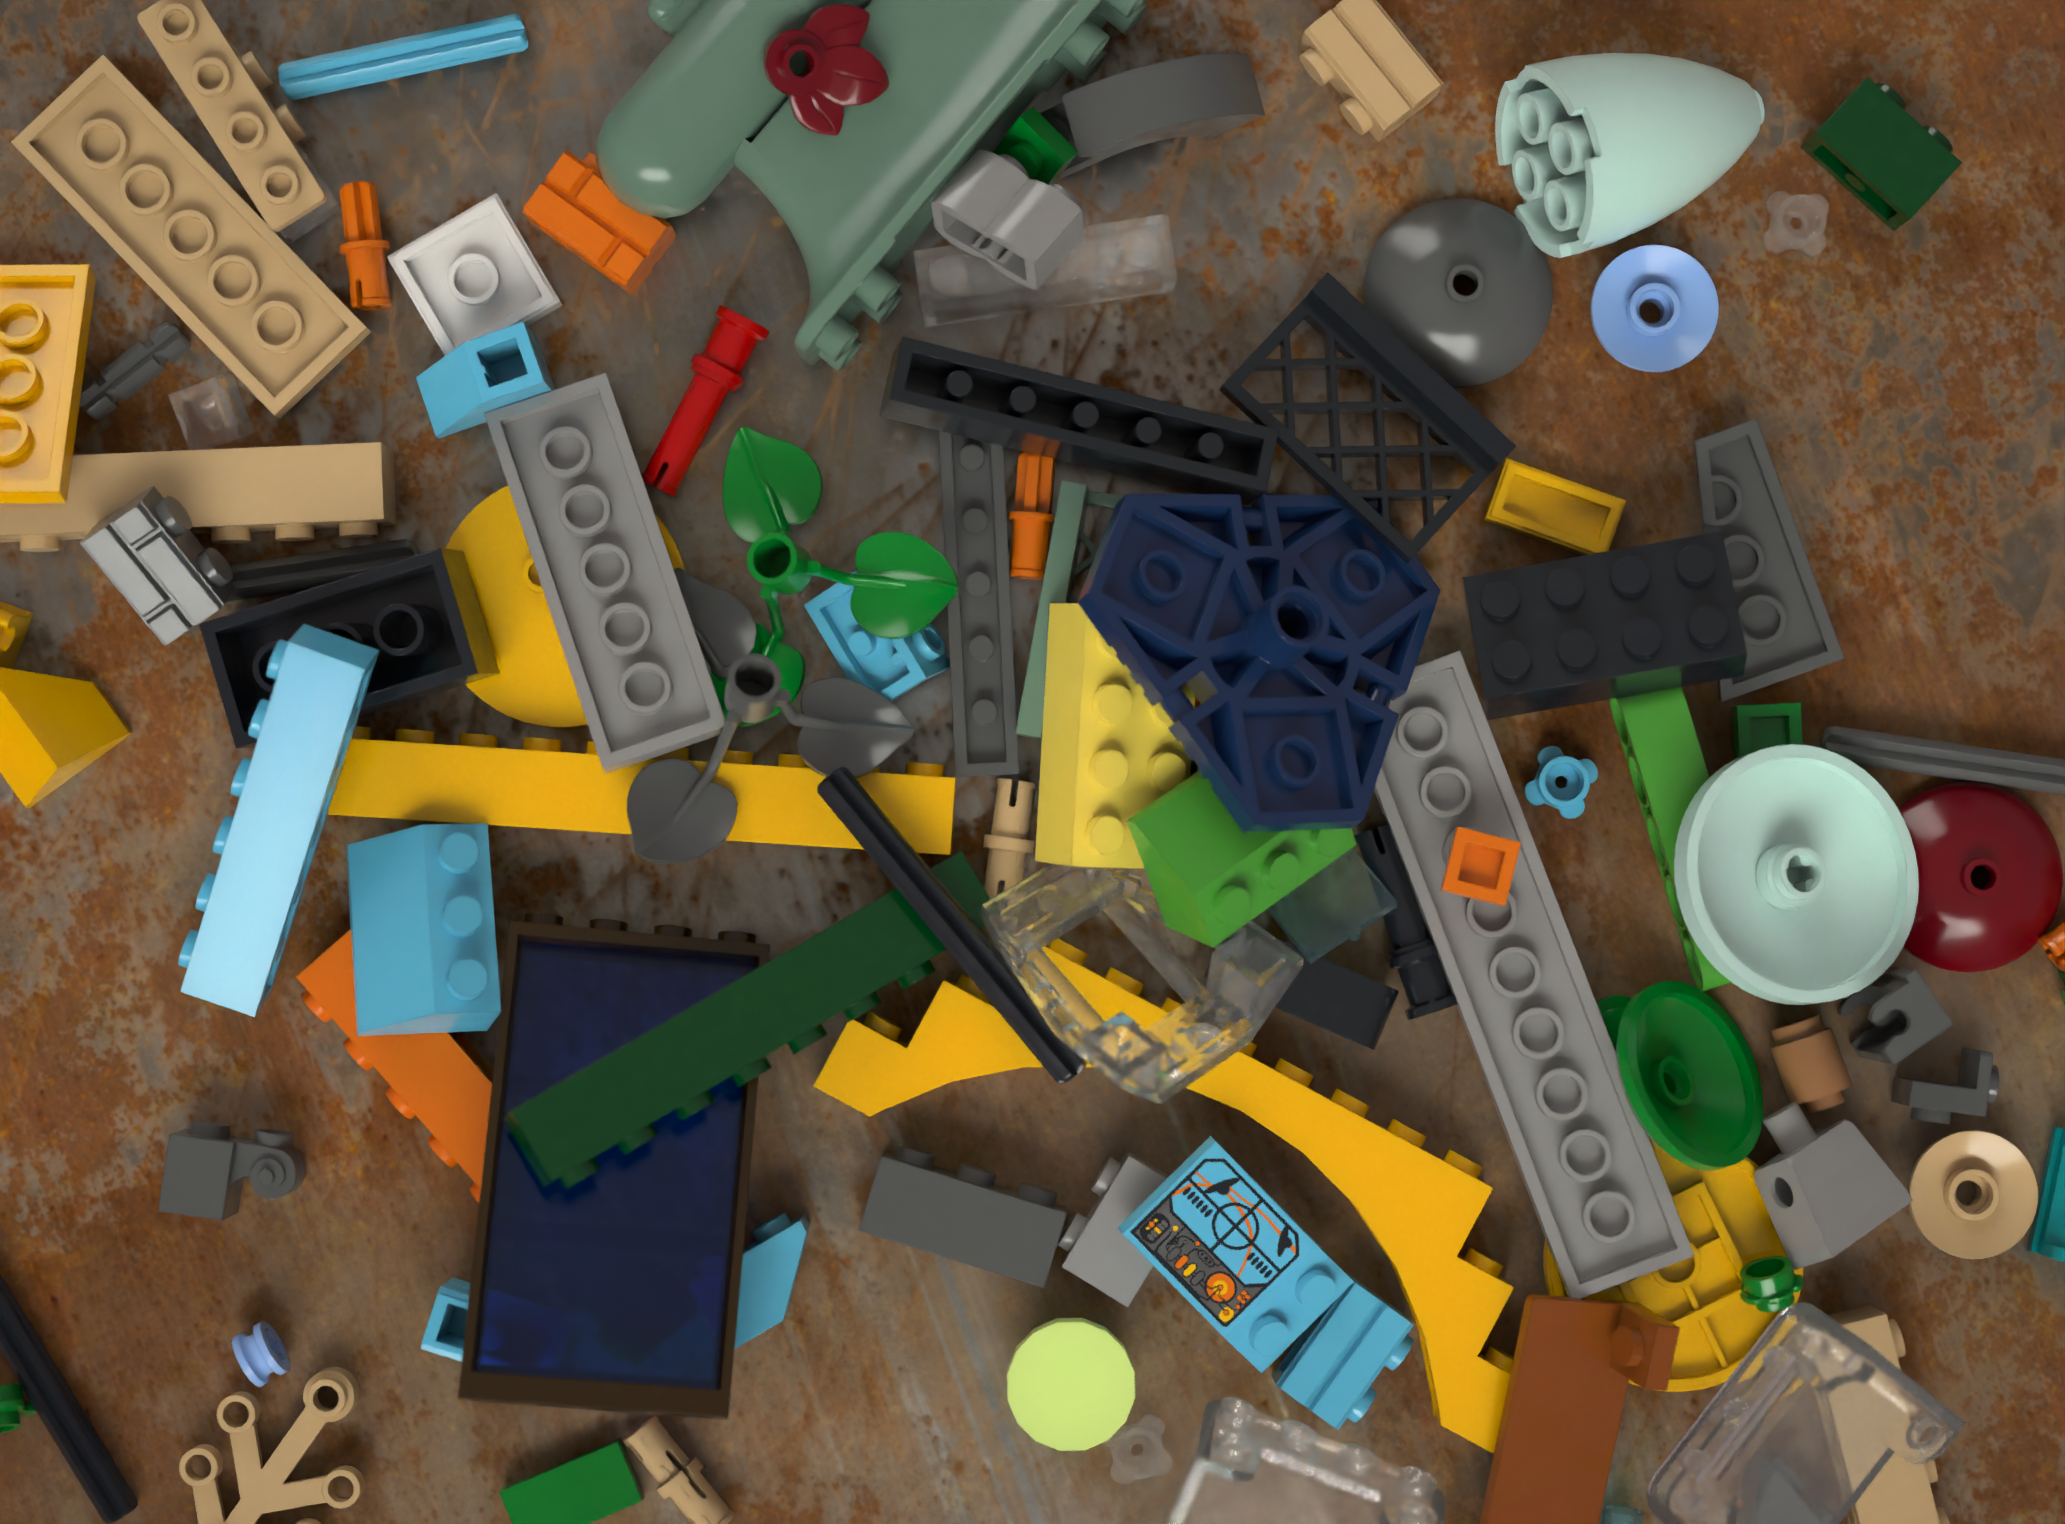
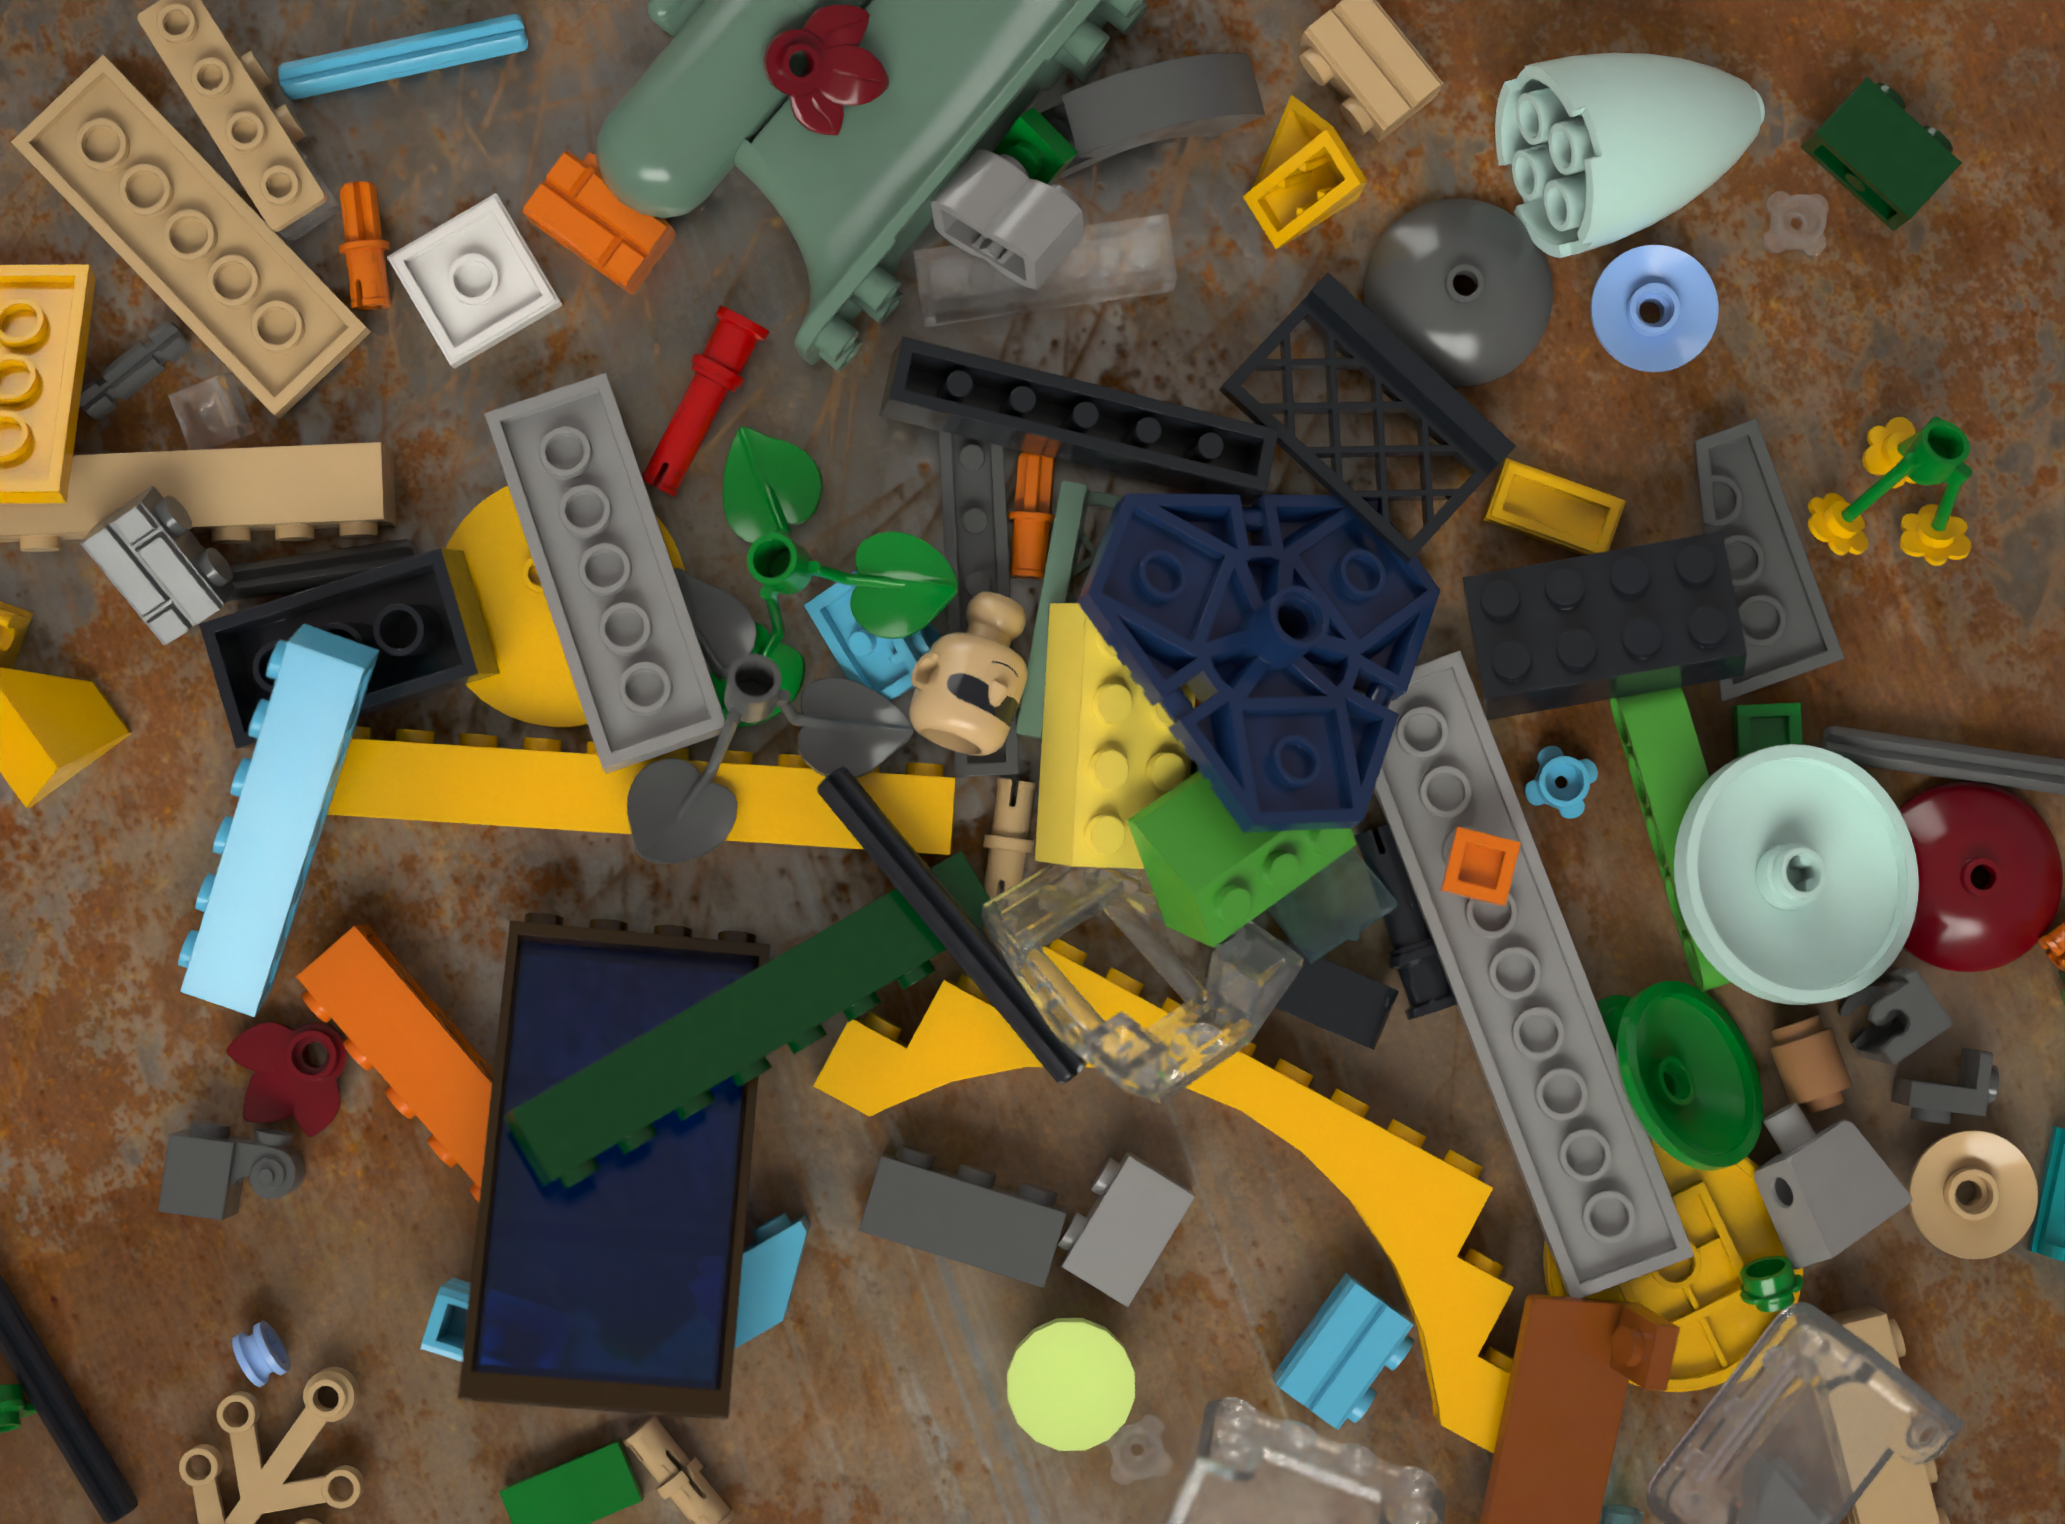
(285, 1077): none -> dark red plate
(423, 931): medium azure slope -> none
(483, 377): medium azure slope -> none
(972, 679): none -> tan piece
(1235, 1254): medium azure slope -> none
(1302, 176): none -> yellow slope
(1902, 455): none -> plant

